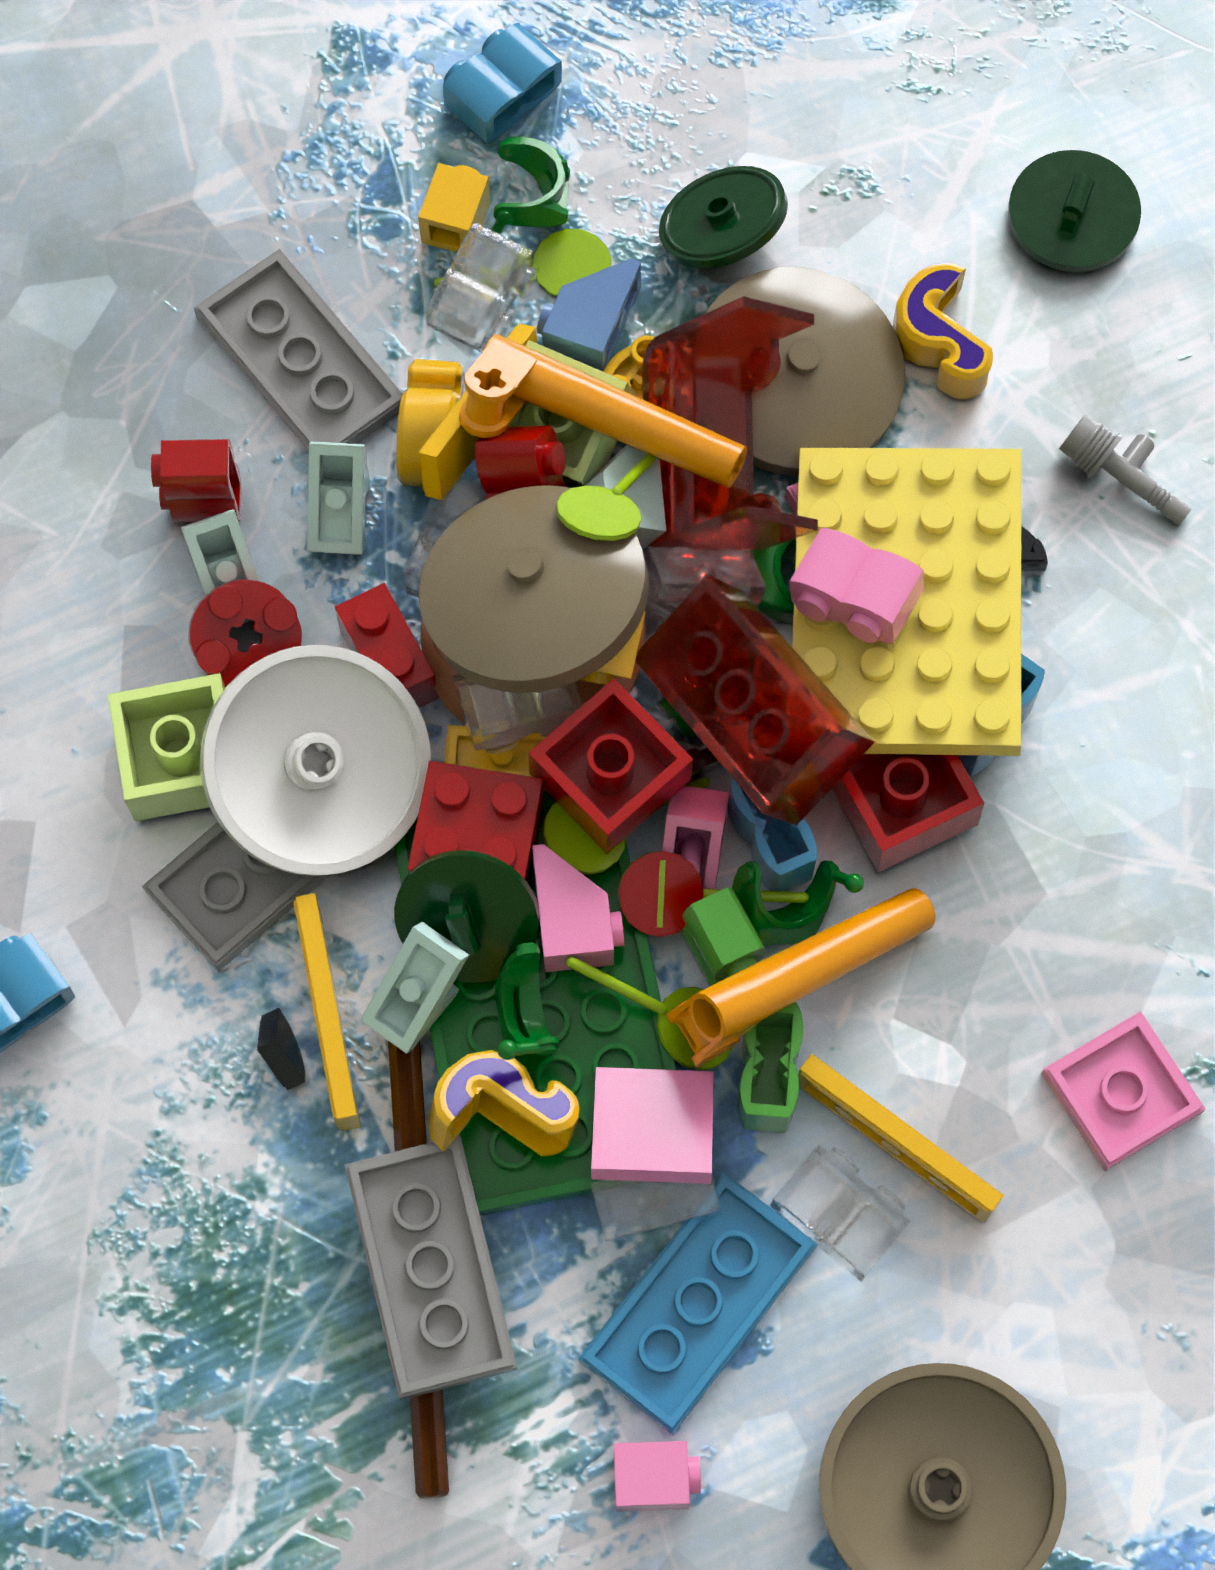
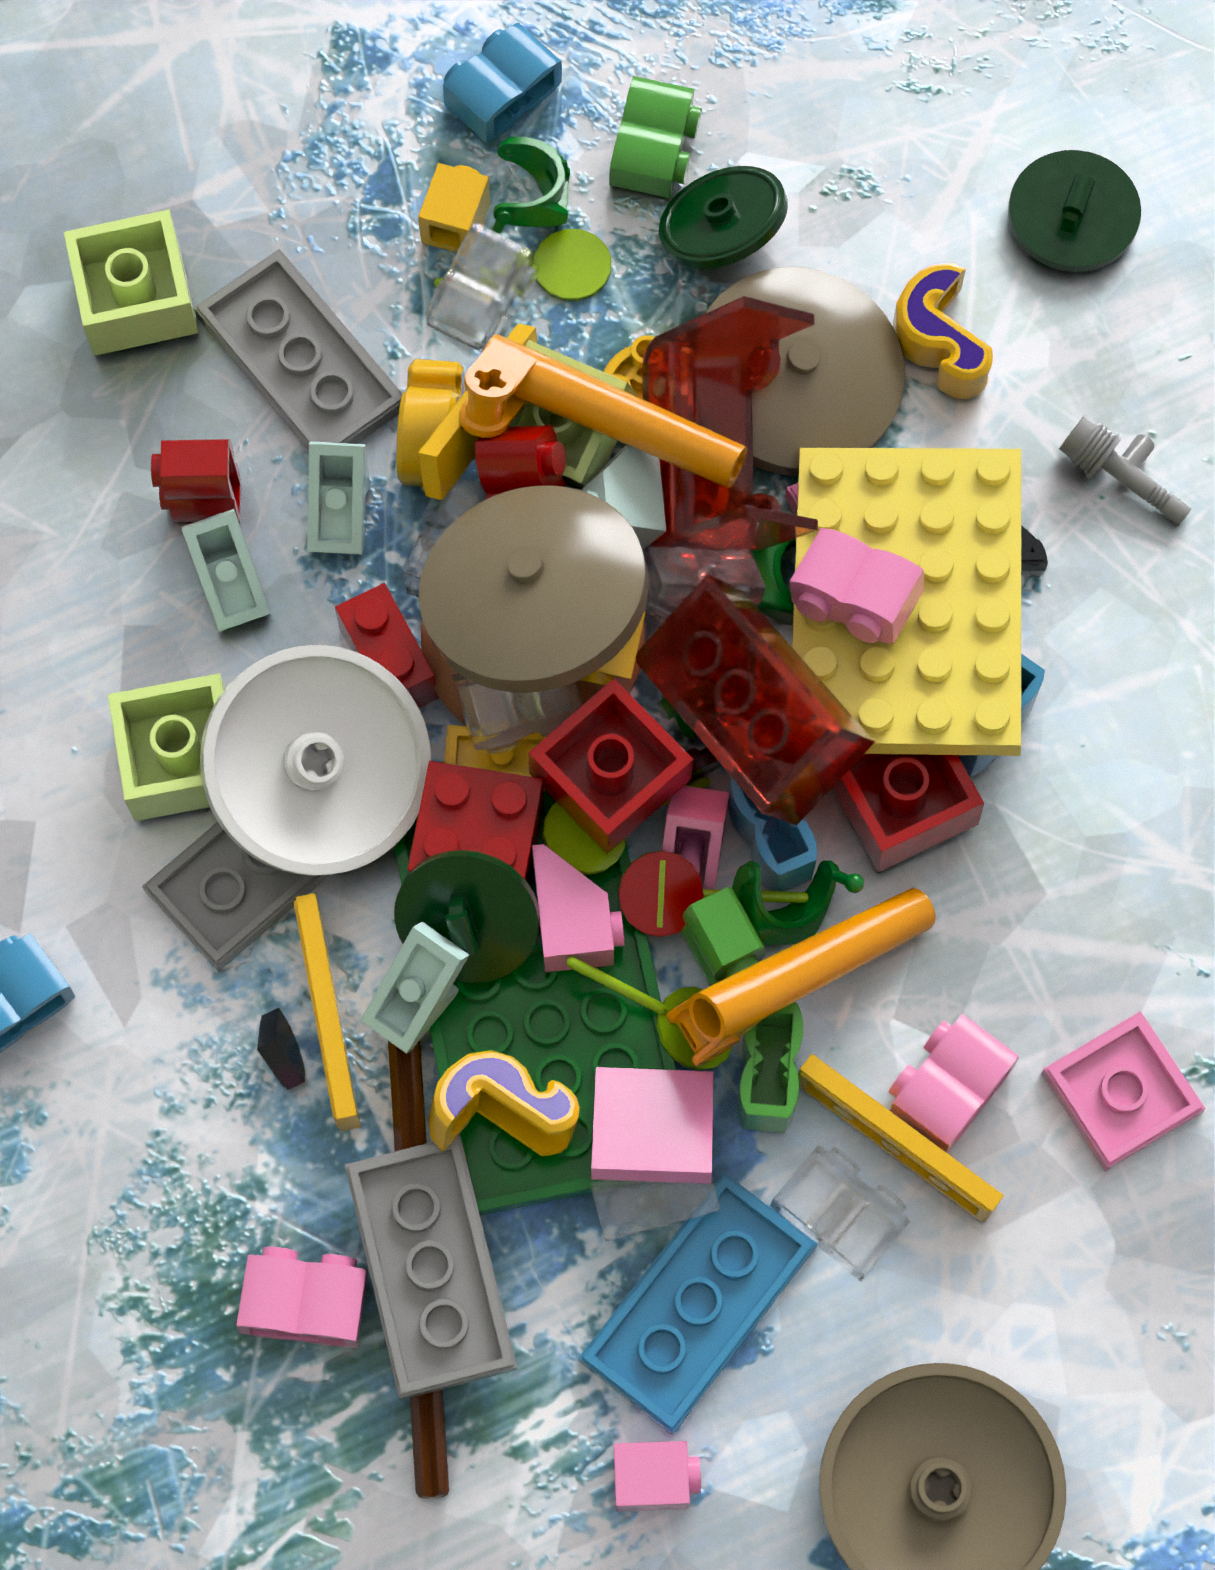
(130, 282): none -> yellowish green brick
(227, 608): red plate -> none
(302, 1298): none -> bright pink brick
(521, 976): green helmet -> none
(591, 314): medium blue slope -> none
(602, 511): lime piece -> none
(652, 137): none -> bright green brick
(953, 1082): none -> bright pink brick

